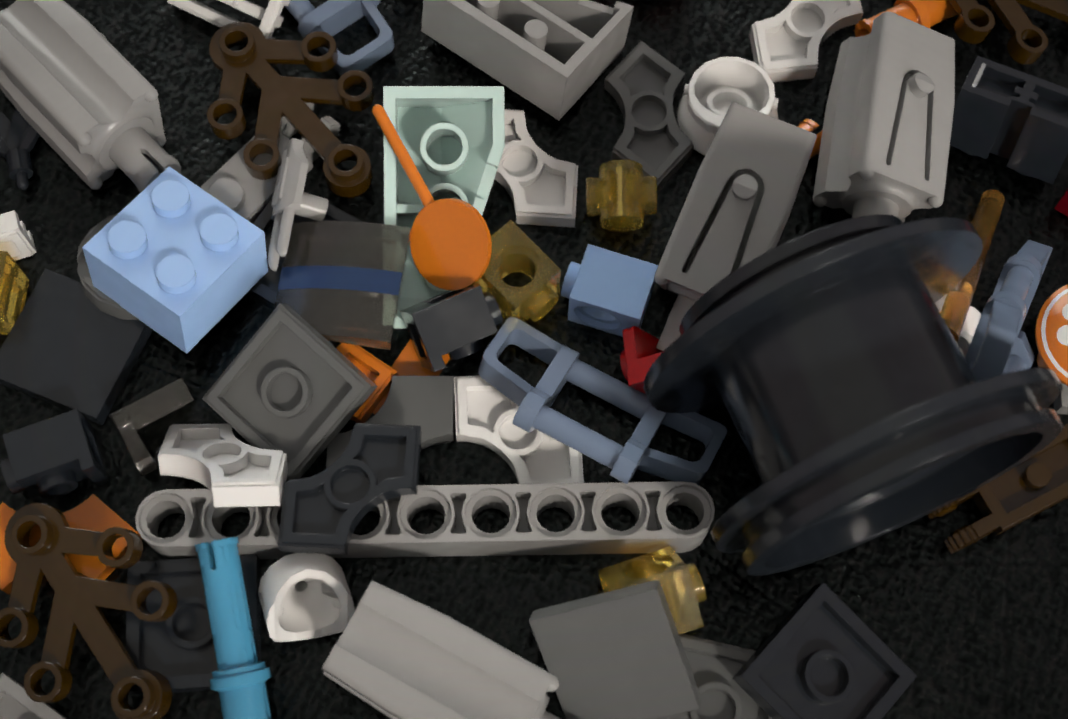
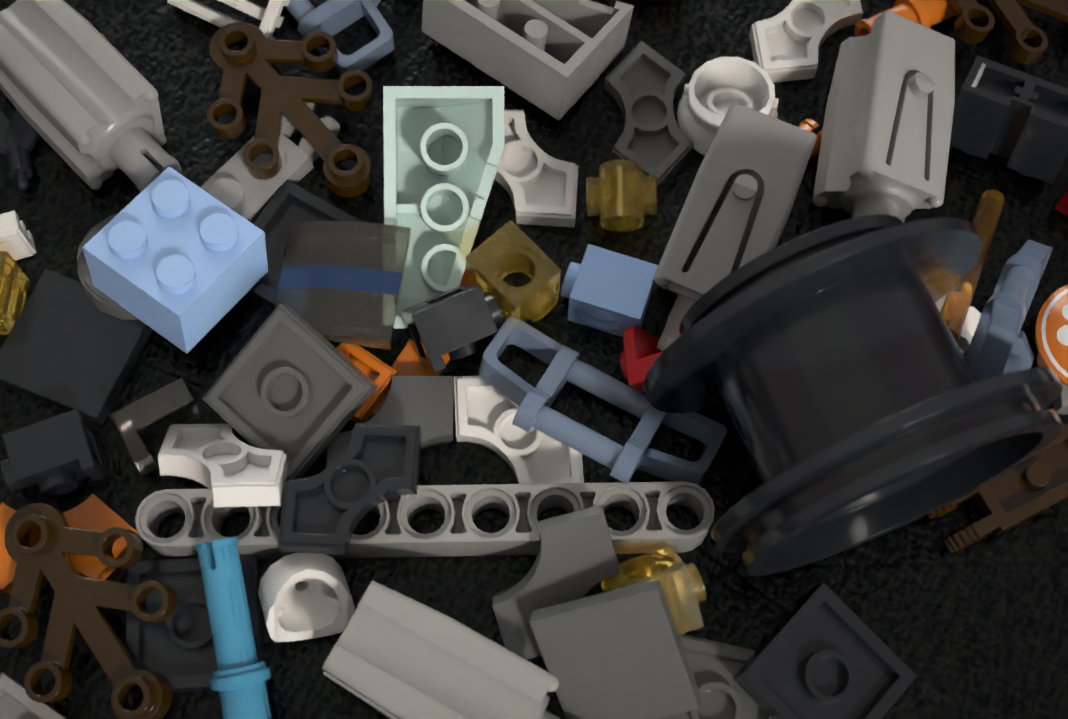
(291, 199): light grey piece -> none
(448, 235): orange piece -> none
(571, 560): none -> dark grey tile

